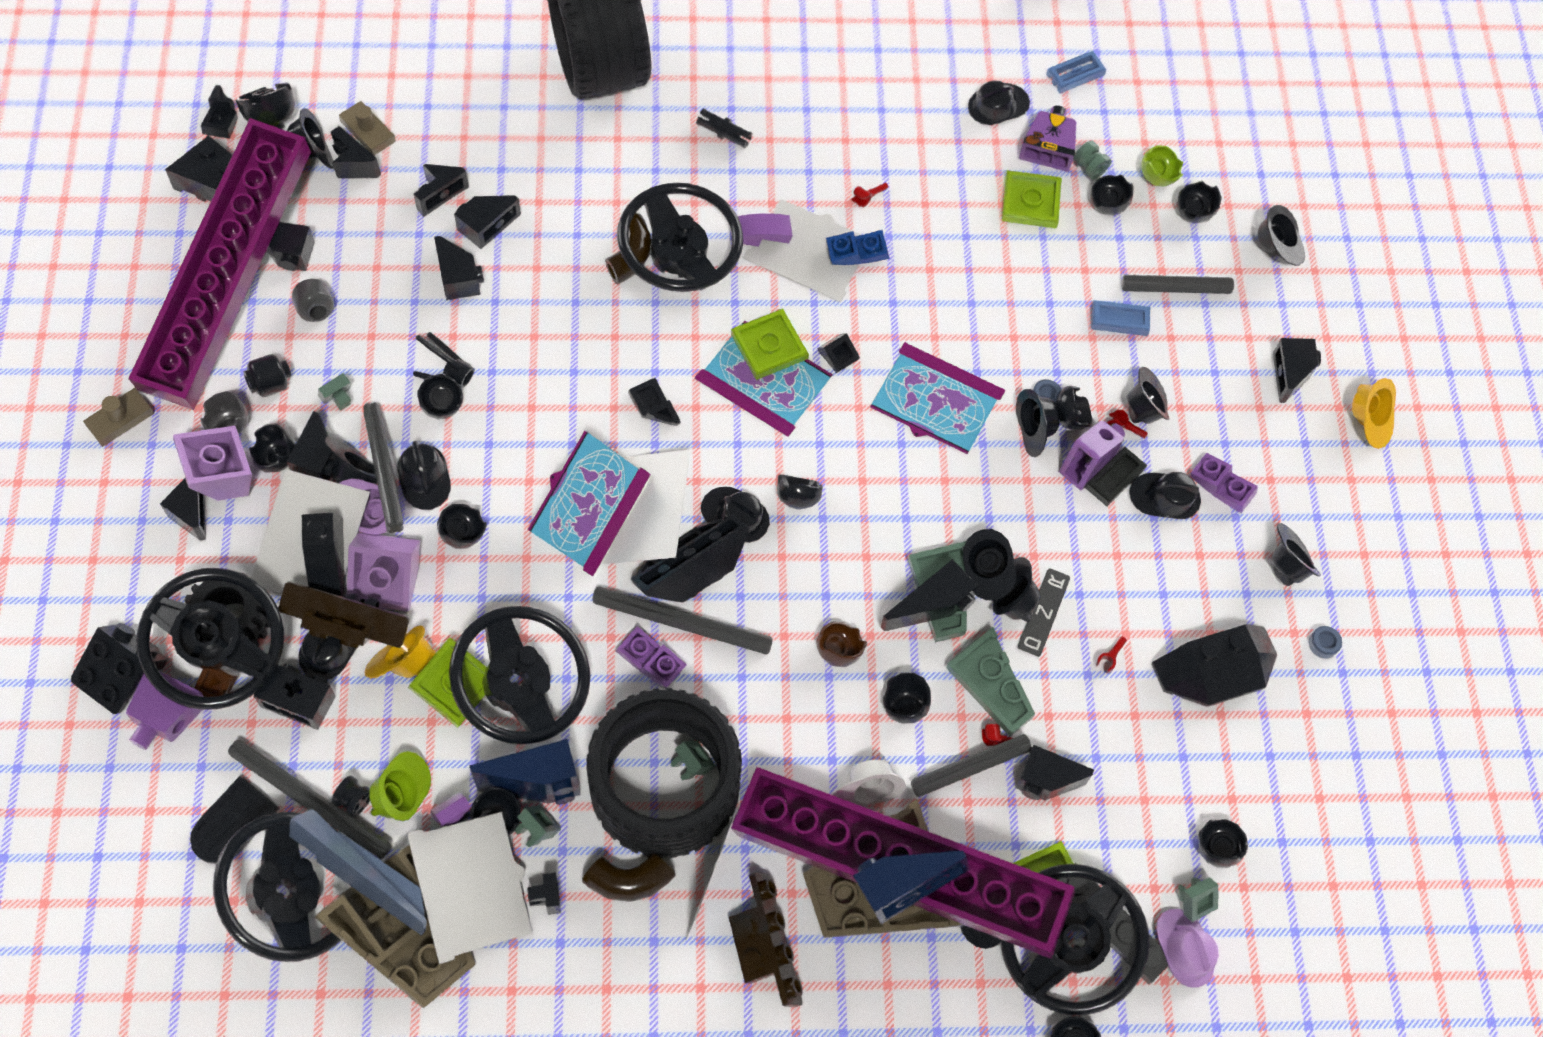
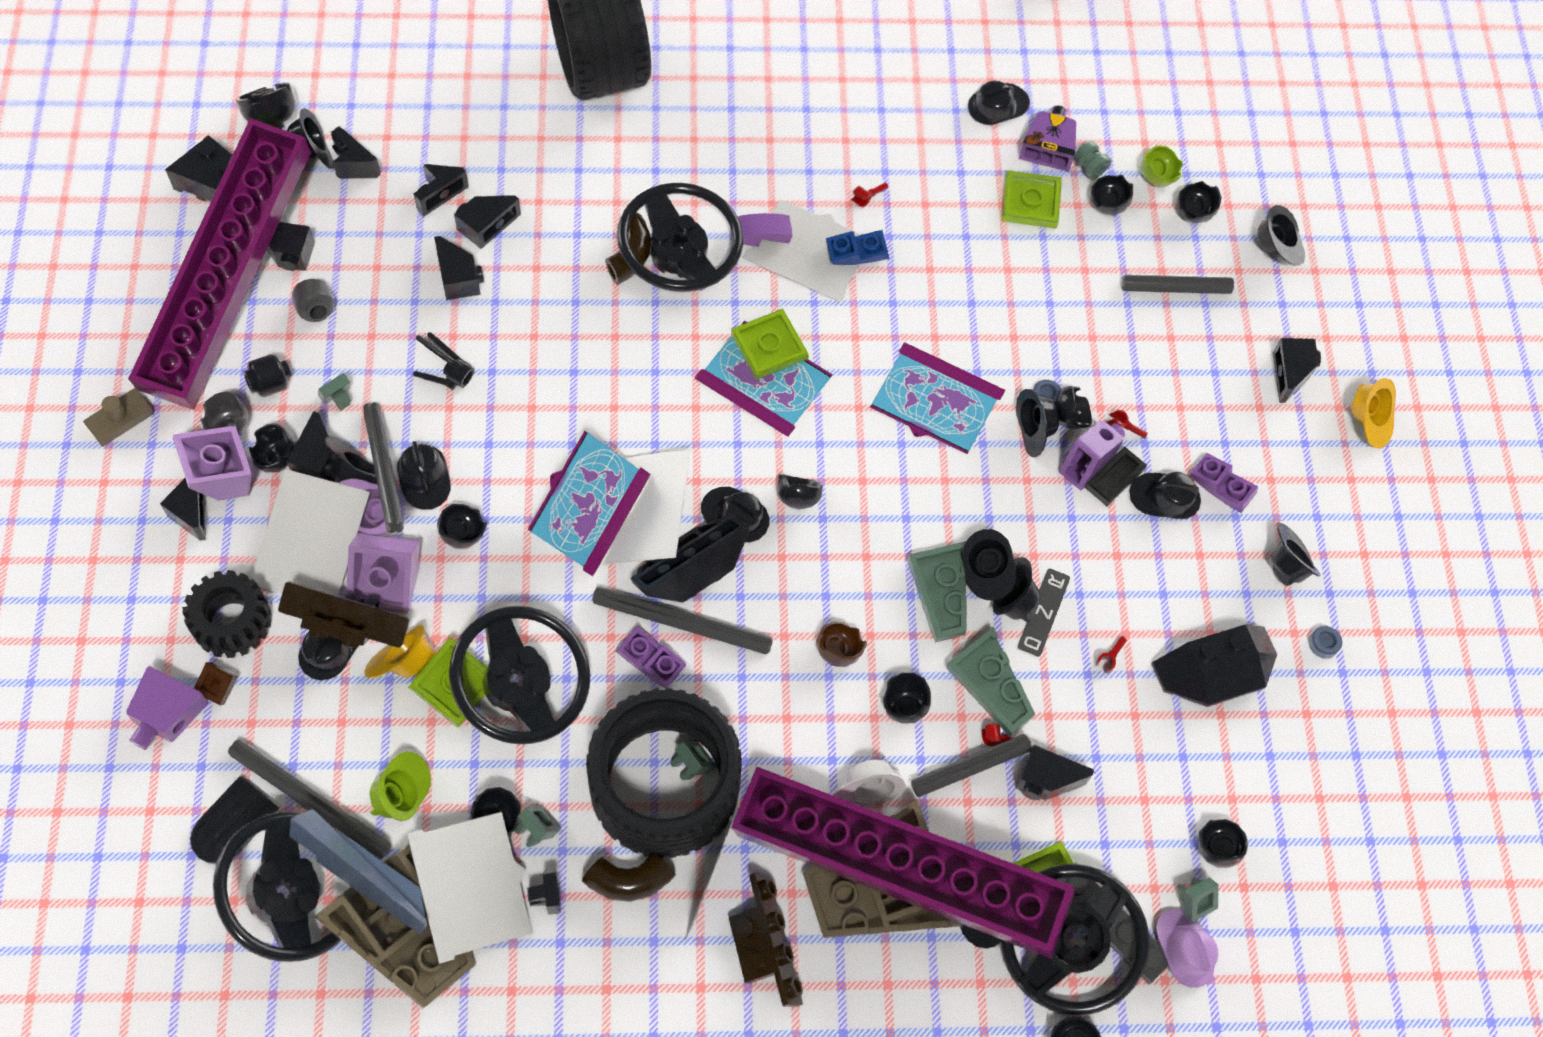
(112, 667): black bracket -> none
(221, 115): black slope -> none
(227, 647): black piece -> none
(306, 708): black brick -> none
(324, 552): black slope -> none
(351, 796): black wheel -> none
(367, 128): dark tan tile -> none
(440, 396): black hair -> none
(451, 810): medium lavender slope -> none
(534, 774): dark blue slope -> none
(653, 404): black slope -> none
(724, 128): black pin -> none
(839, 352): black slope -> none
(904, 880): dark blue slope -> none
(935, 599): black slope -> none
(1079, 75): medium blue tile -> none
(1120, 318): medium blue tile -> none
(1147, 399): black piece -> none

